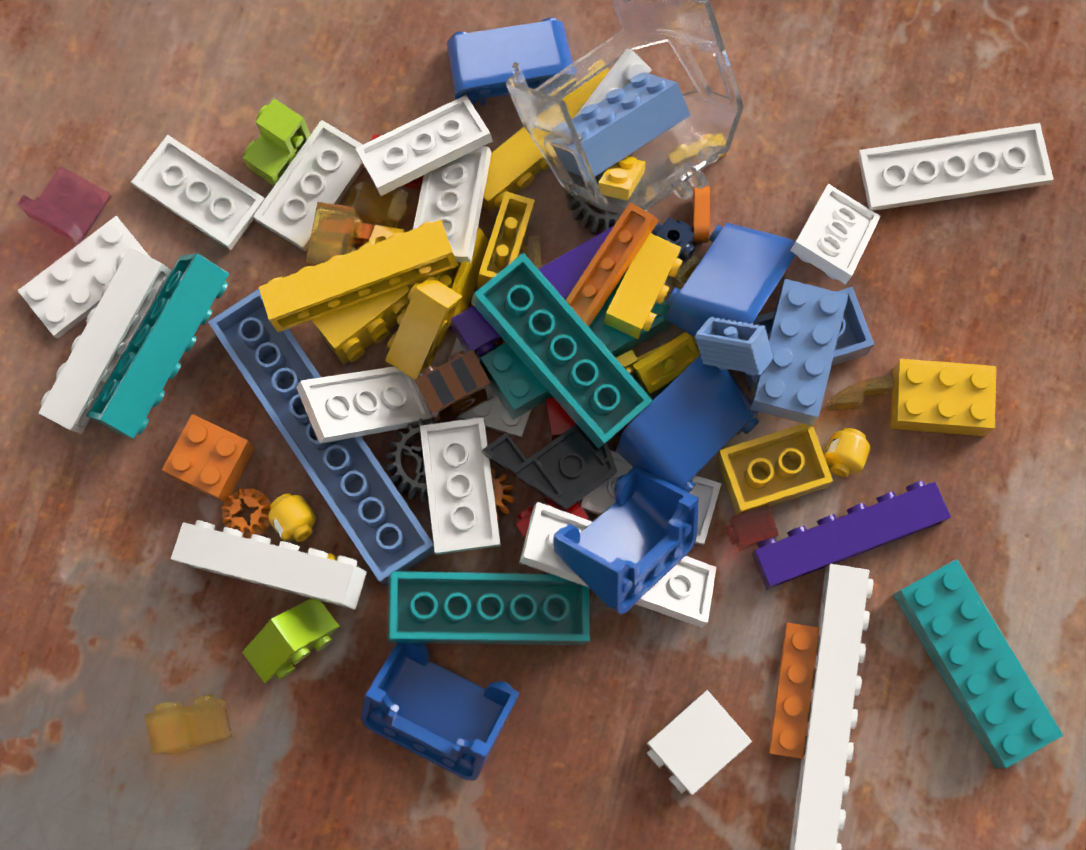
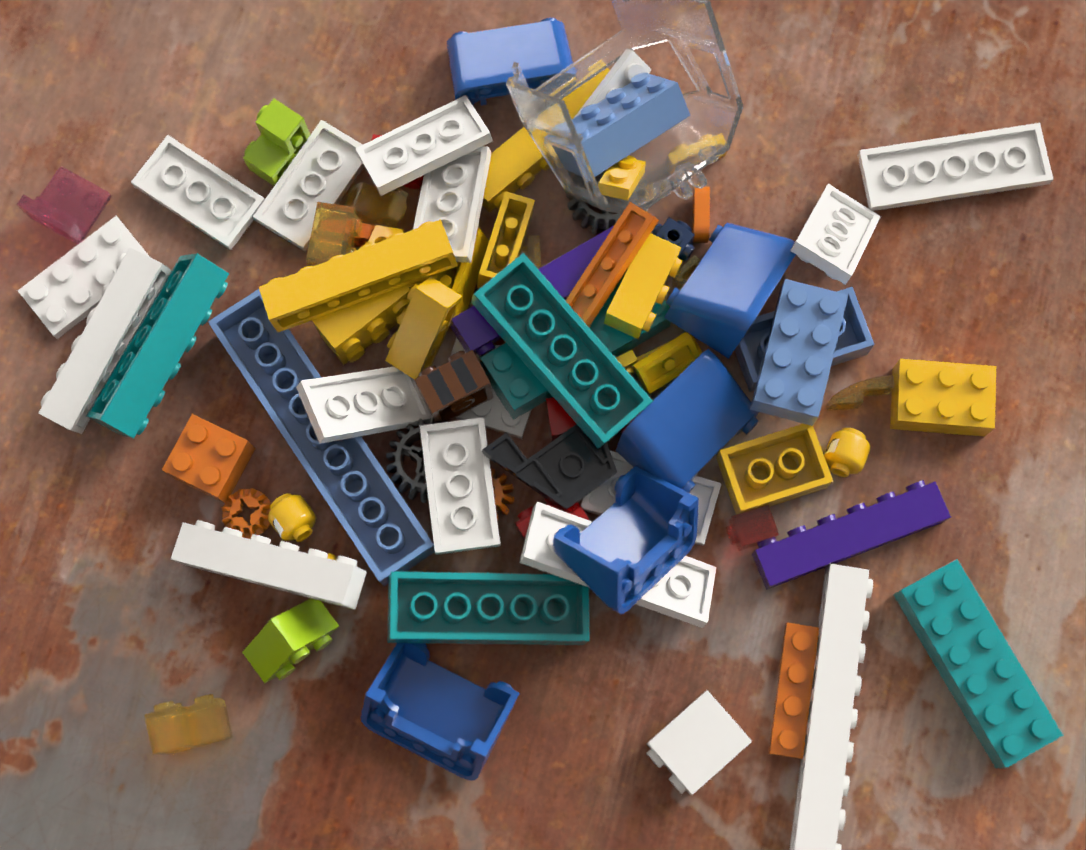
(734, 346): medium blue brick -> none

